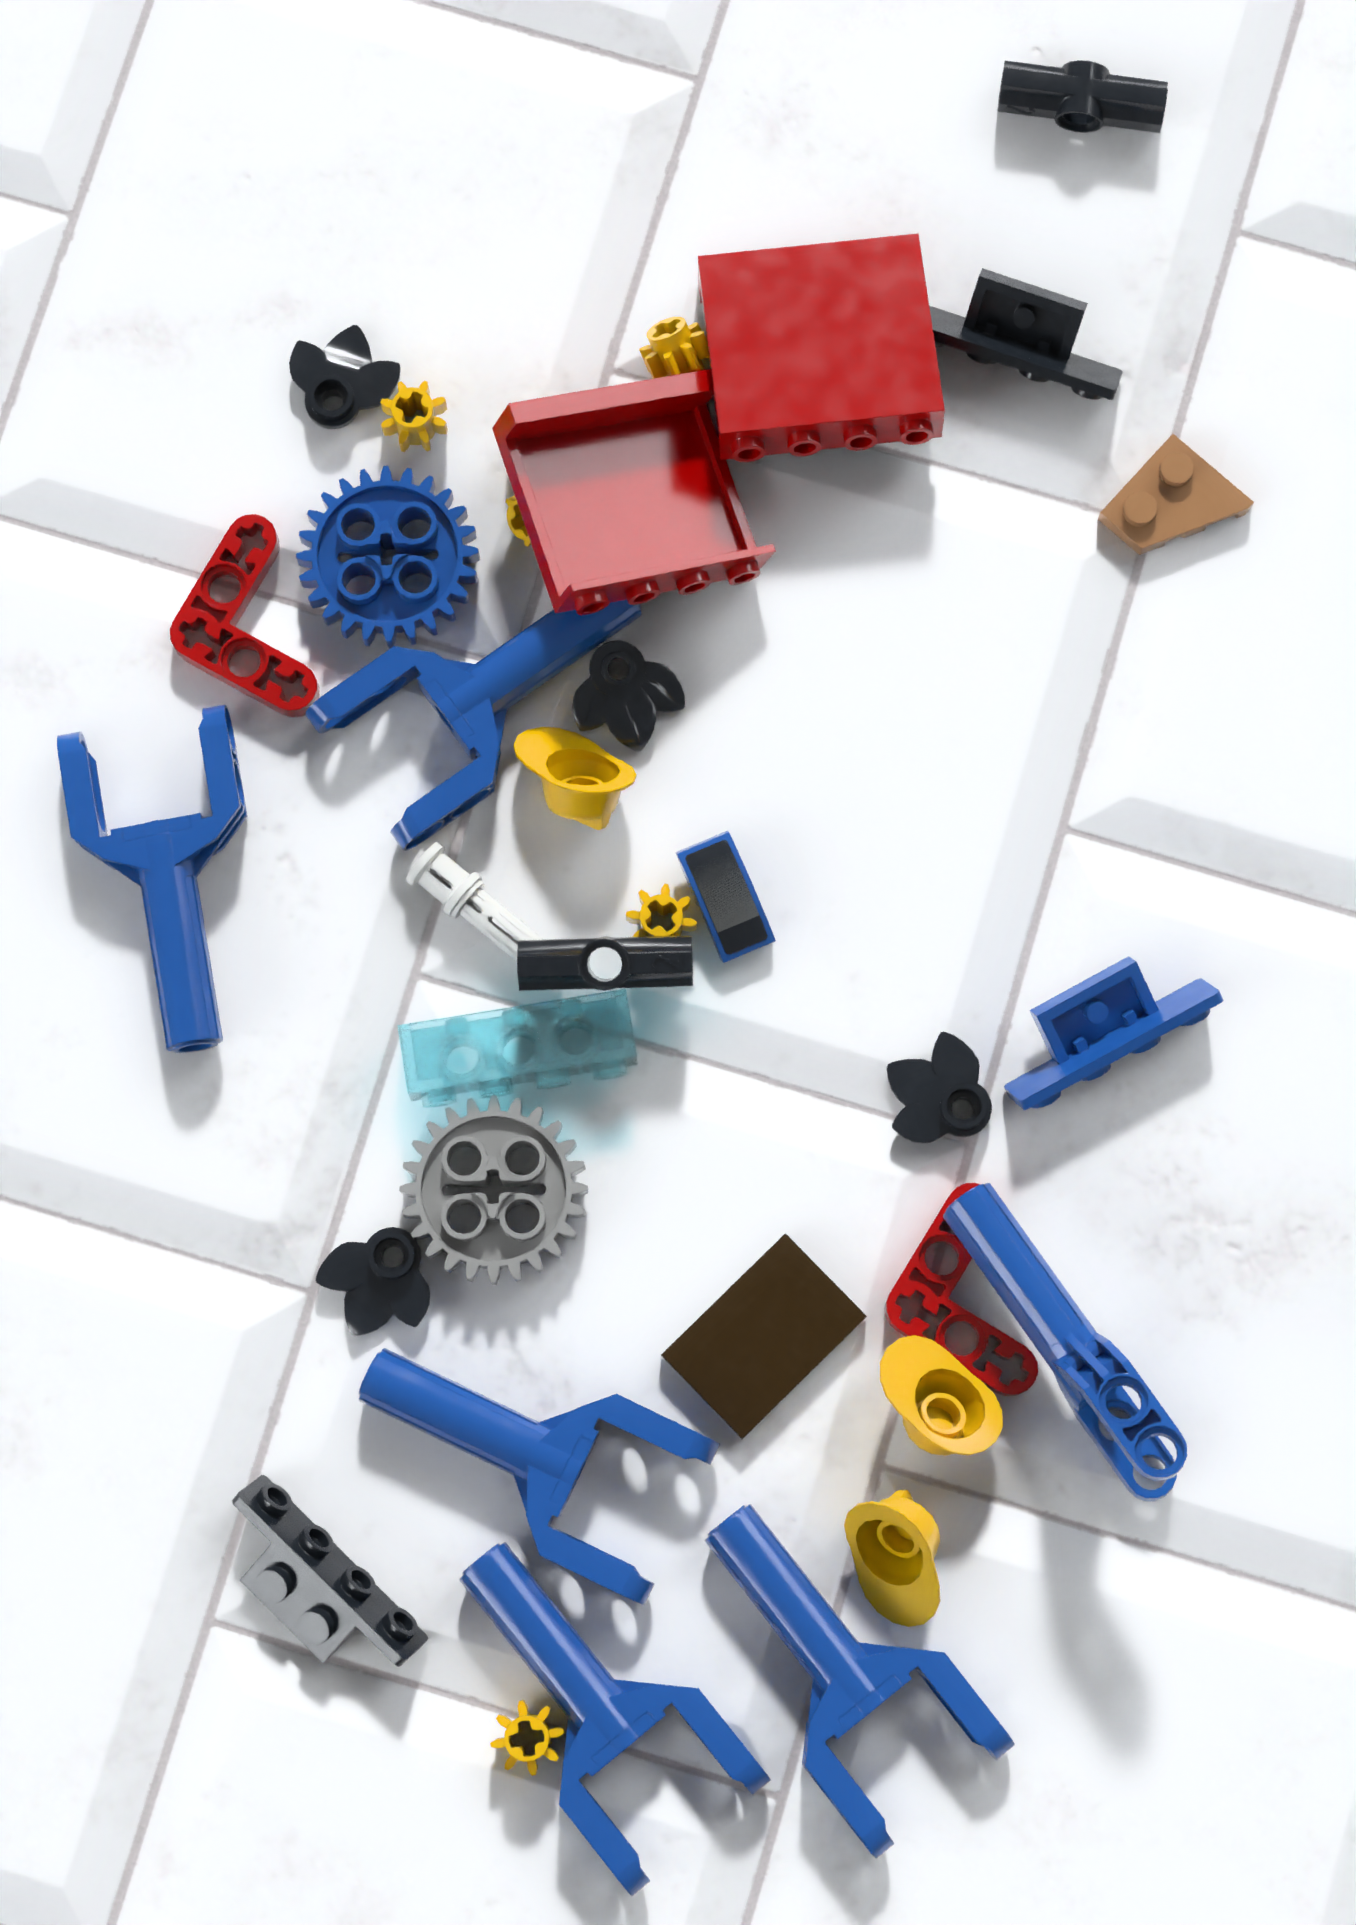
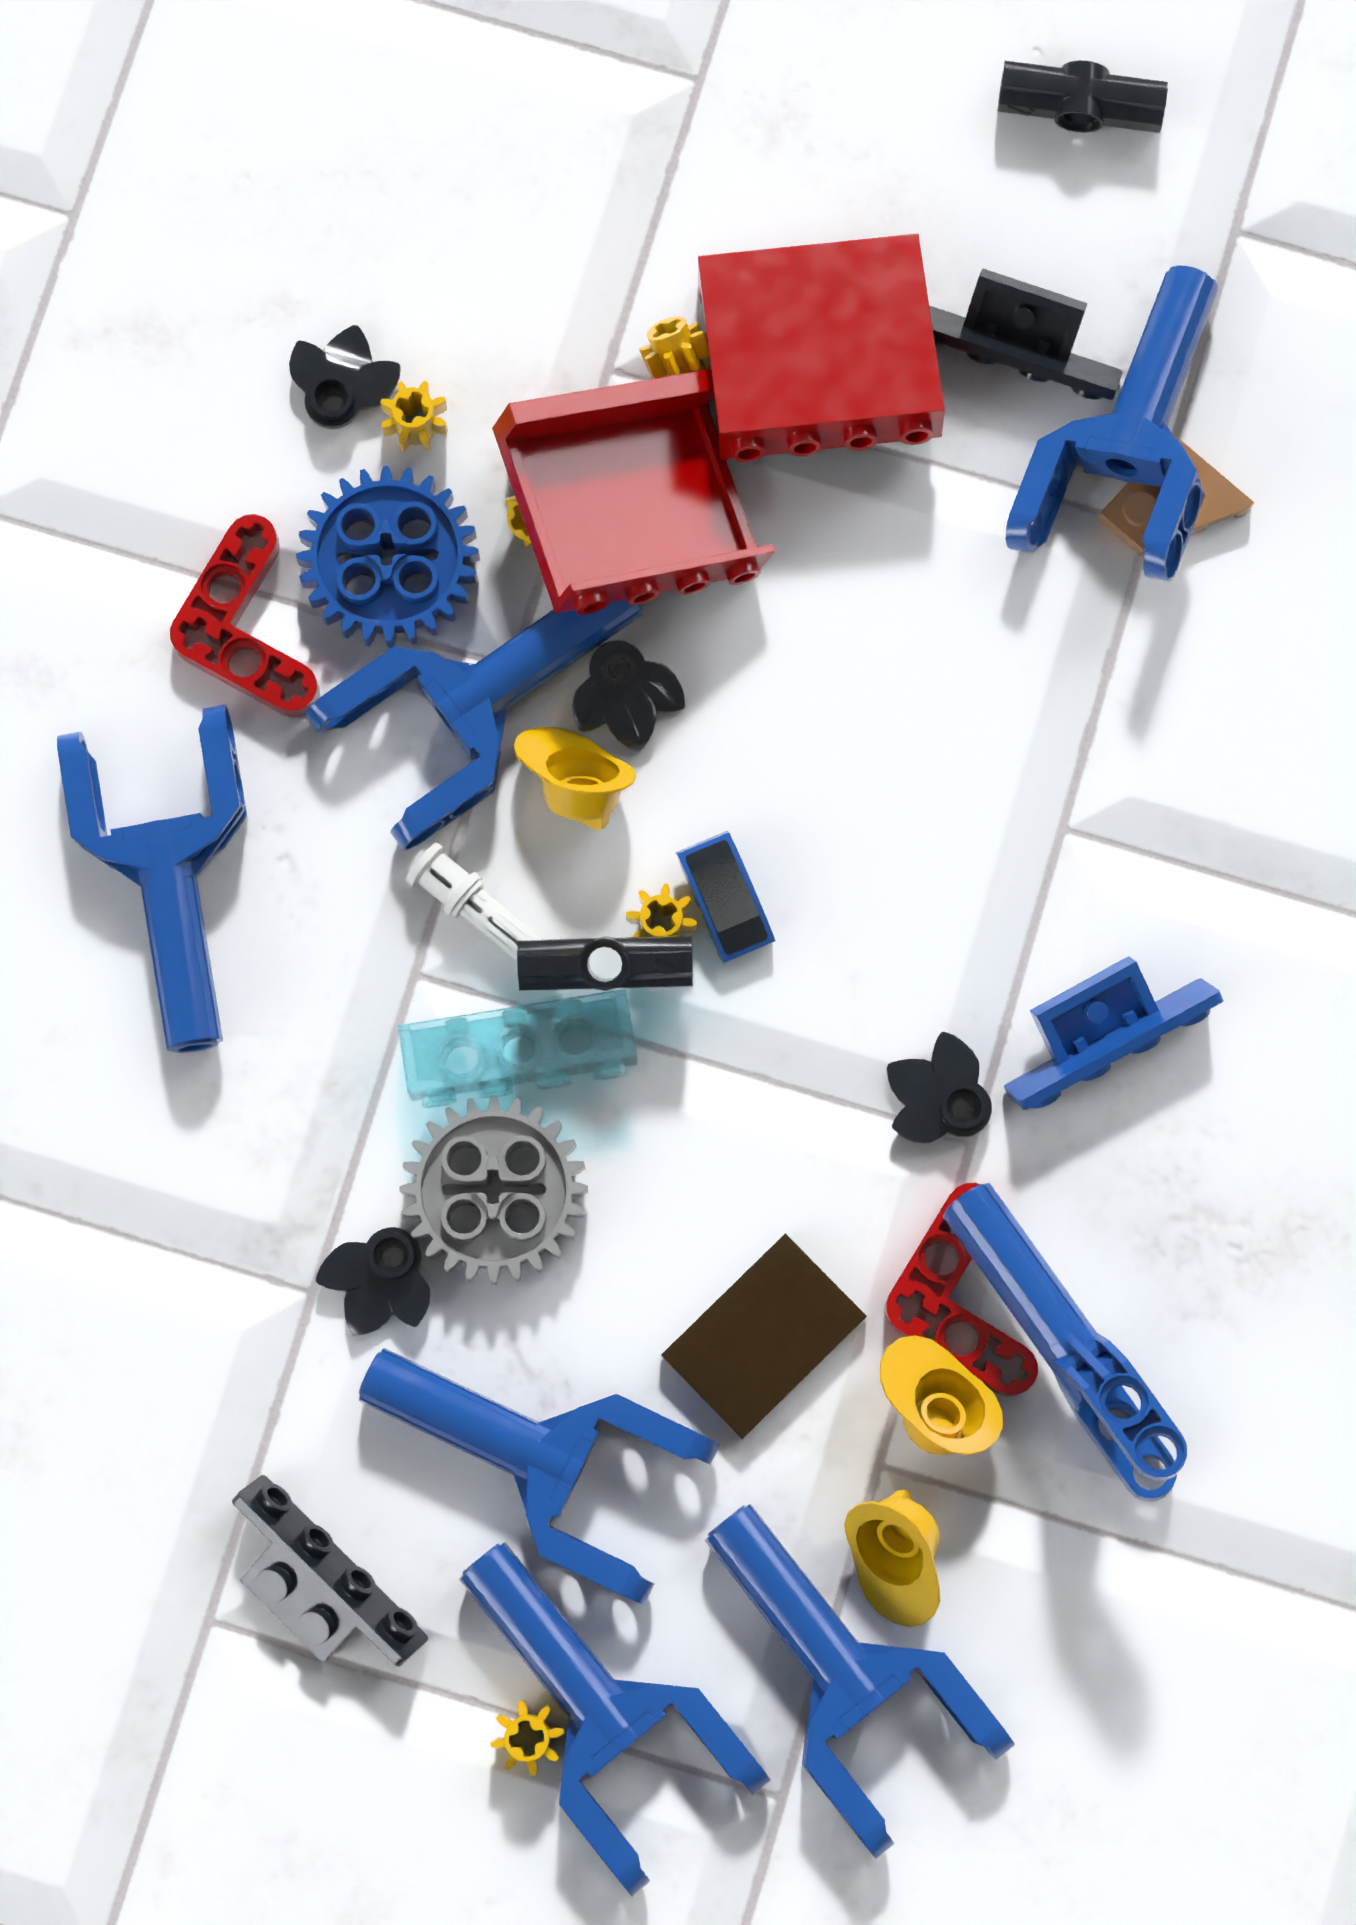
(1134, 438): none -> blue piece

